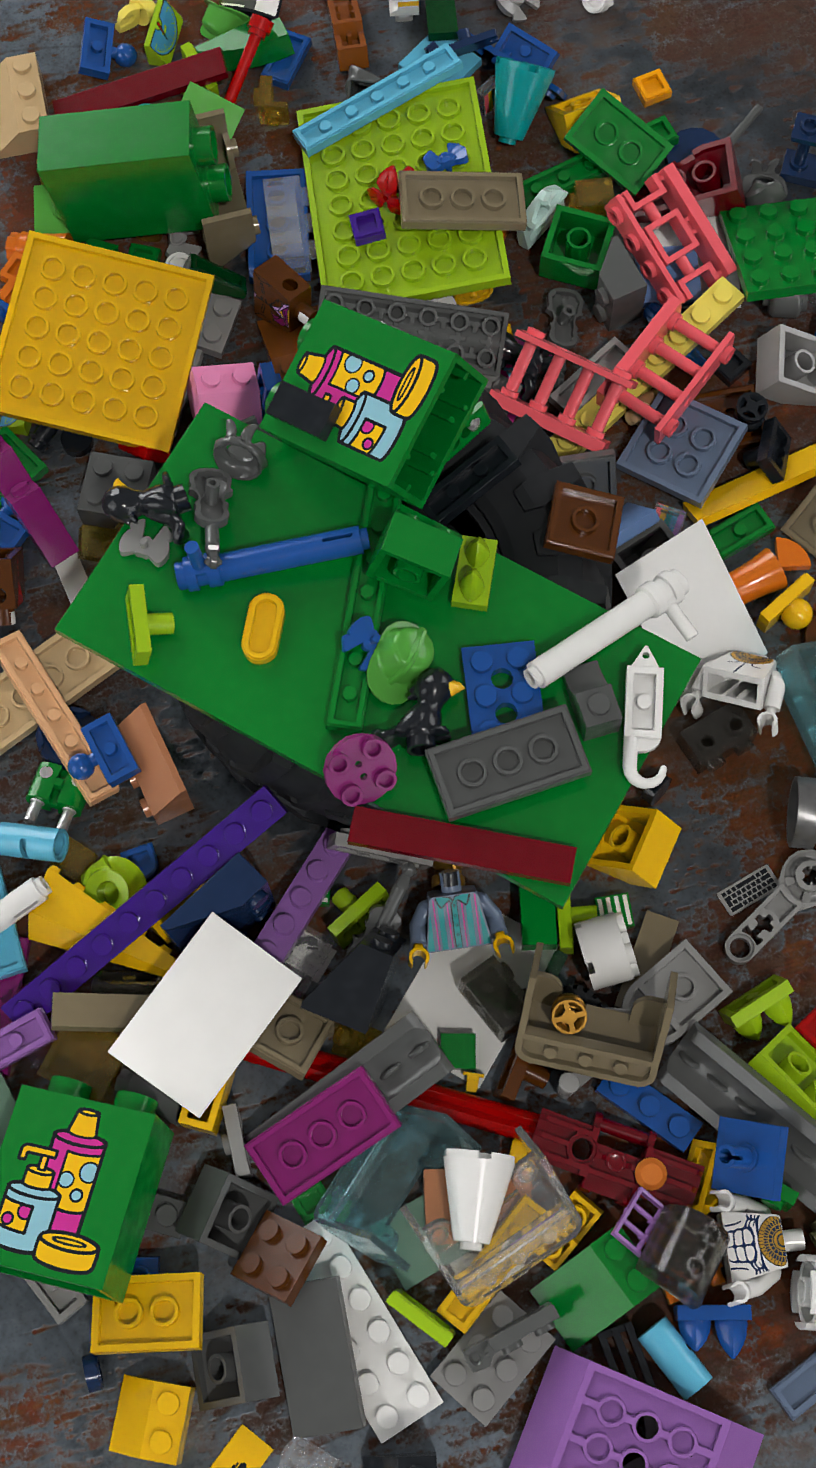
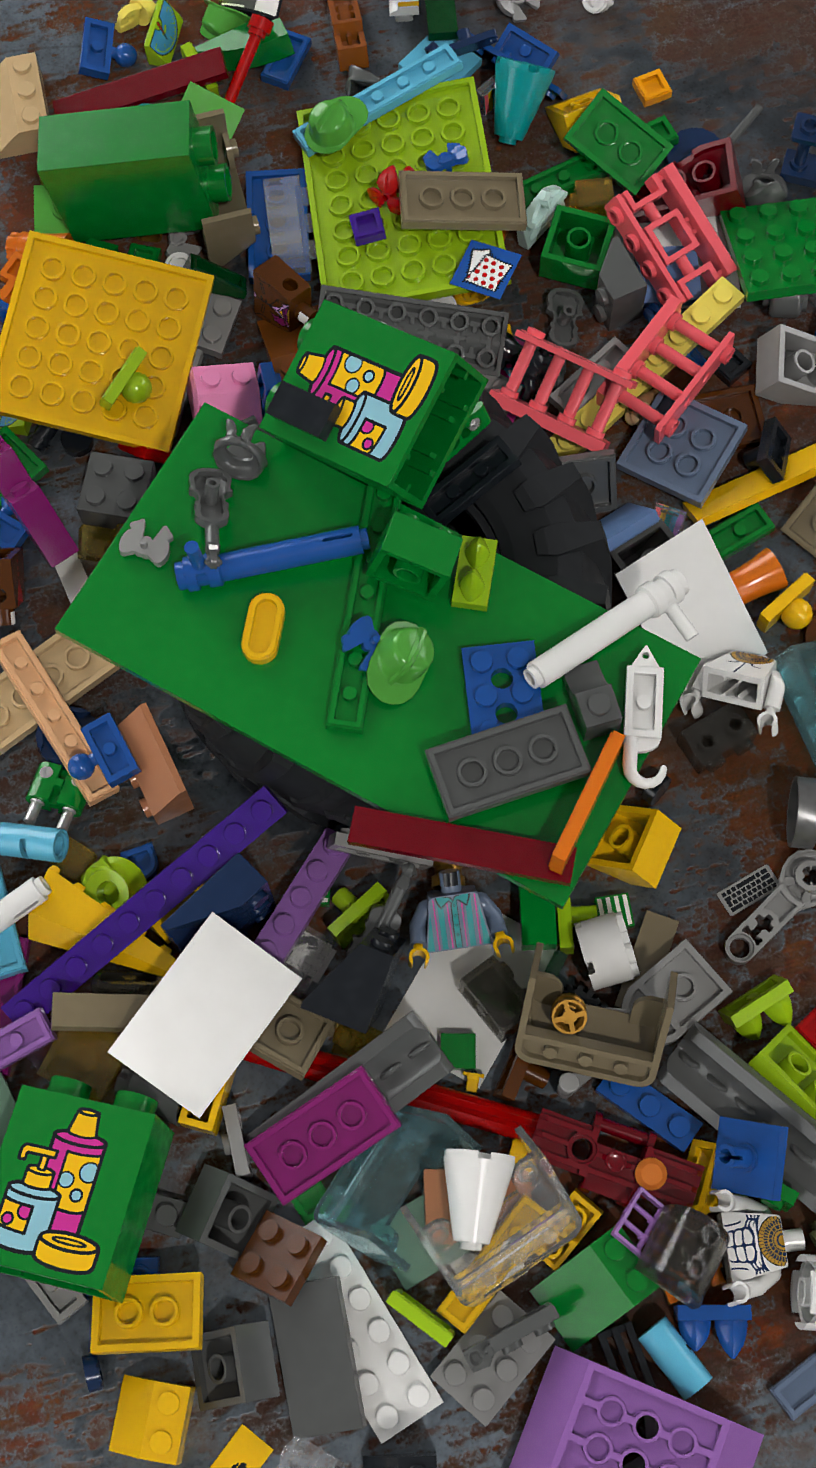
(132, 384): none -> lime tile
(143, 625): lime tile -> none
(159, 503): black animal -> none
(269, 111): clear yellow bracket -> none
(334, 123): none -> bright green piece
(376, 762): magenta plate -> none
(422, 724): black animal -> none
(485, 269): none -> sticker
(584, 522): reddish brown tile -> none
(586, 802): none -> orange tile
(753, 404): black wheel -> none
(791, 555): orange tile -> none

